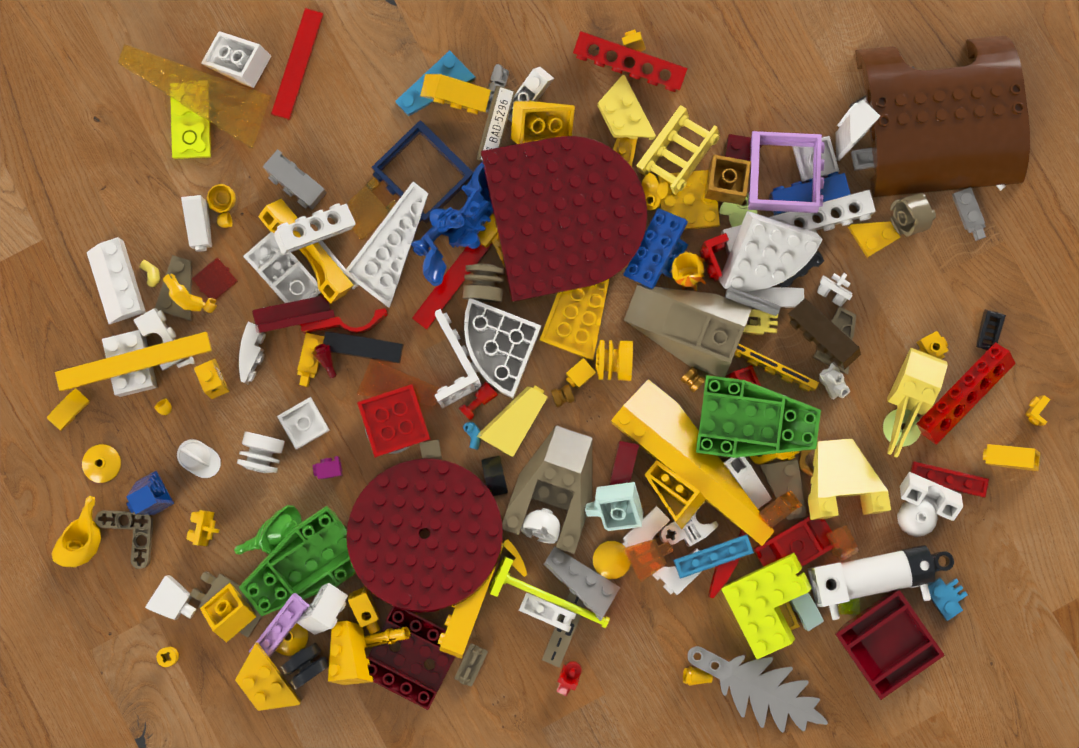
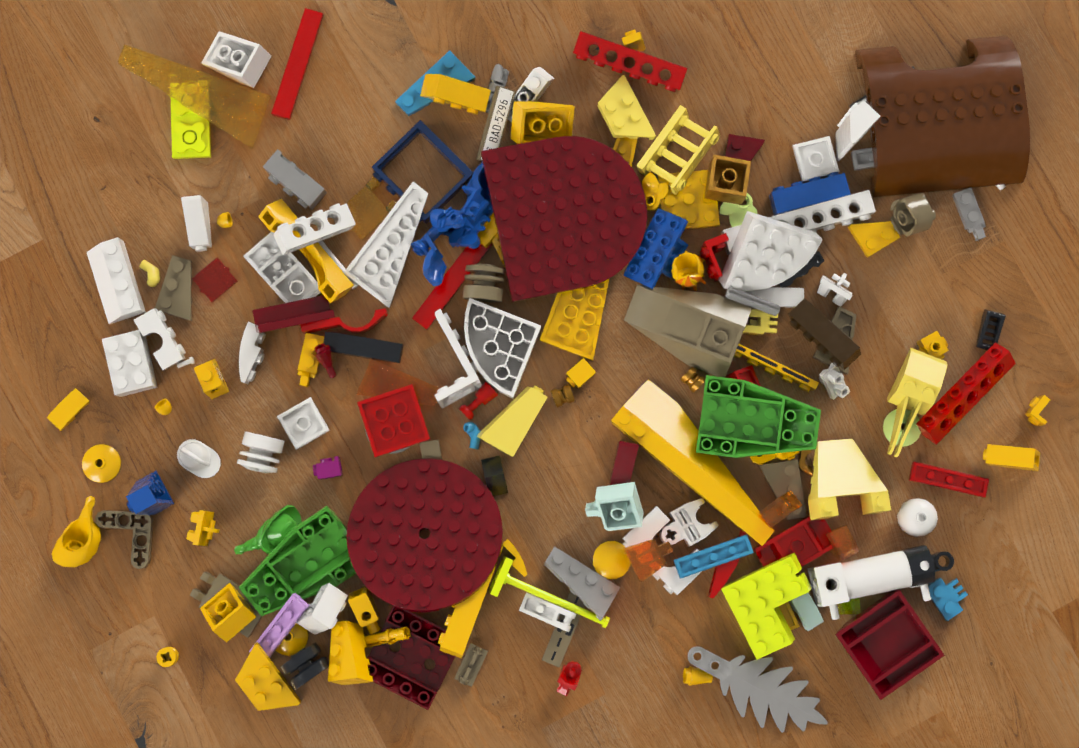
(133, 361): yellow tile -> none
(171, 600): white torso -> none
(185, 300): yellow arm -> none
(221, 198): yellow hair -> none
(542, 525): white cylinder -> none
(557, 476): dark tan wedge -> none
(615, 360): yellow wheel -> none
(676, 493): yellow wedge -> none
(748, 480): white slope -> none
(786, 139): lavender window -> none
(945, 501): white arch -> none

